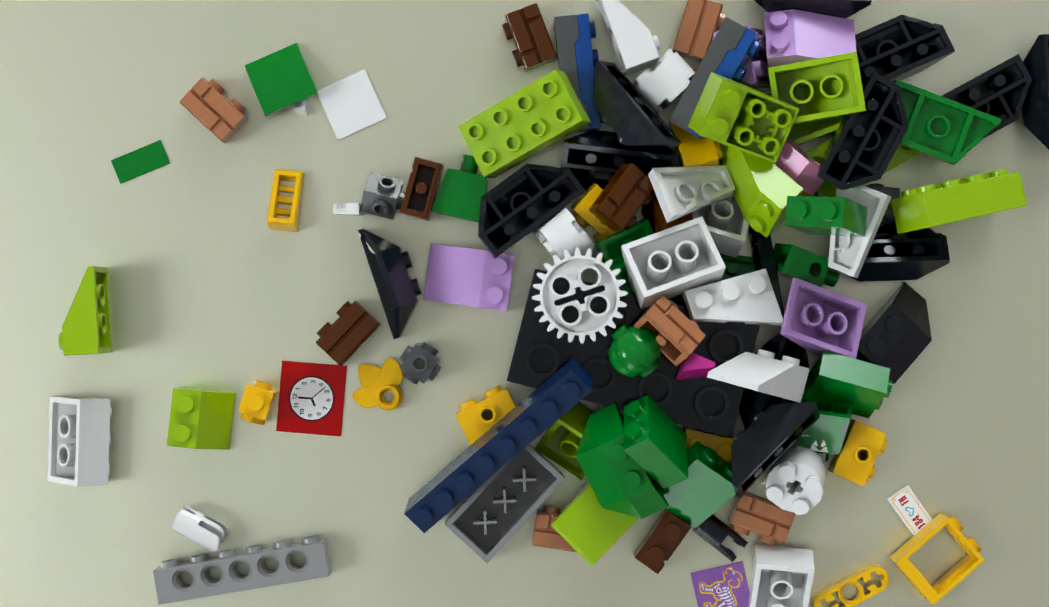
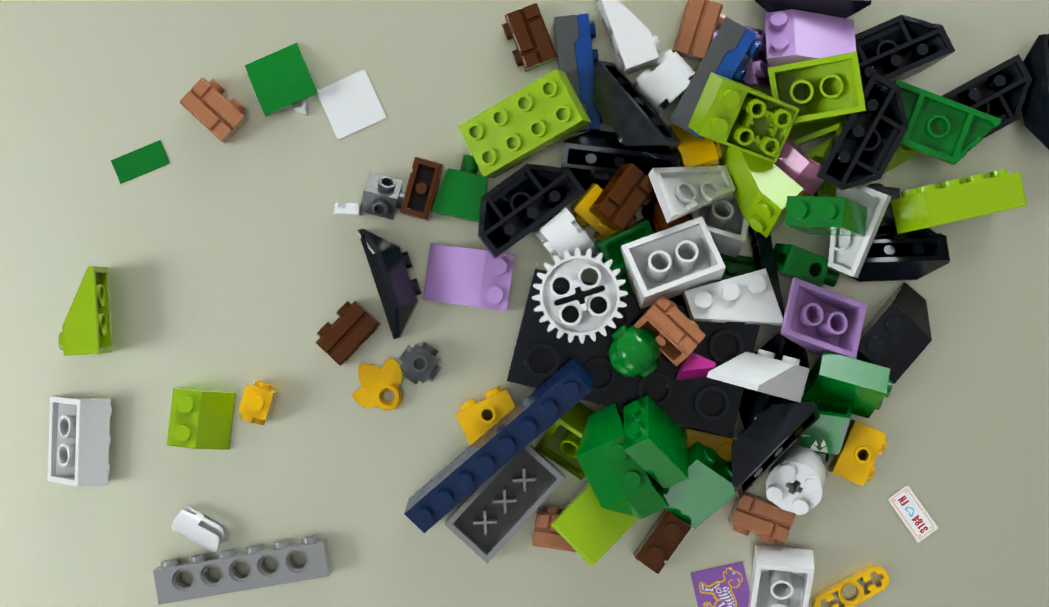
(285, 224): yellow slope -> none
(311, 398): red sticker -> none
(715, 532): black hinge -> none
(953, 576): yellow window -> none

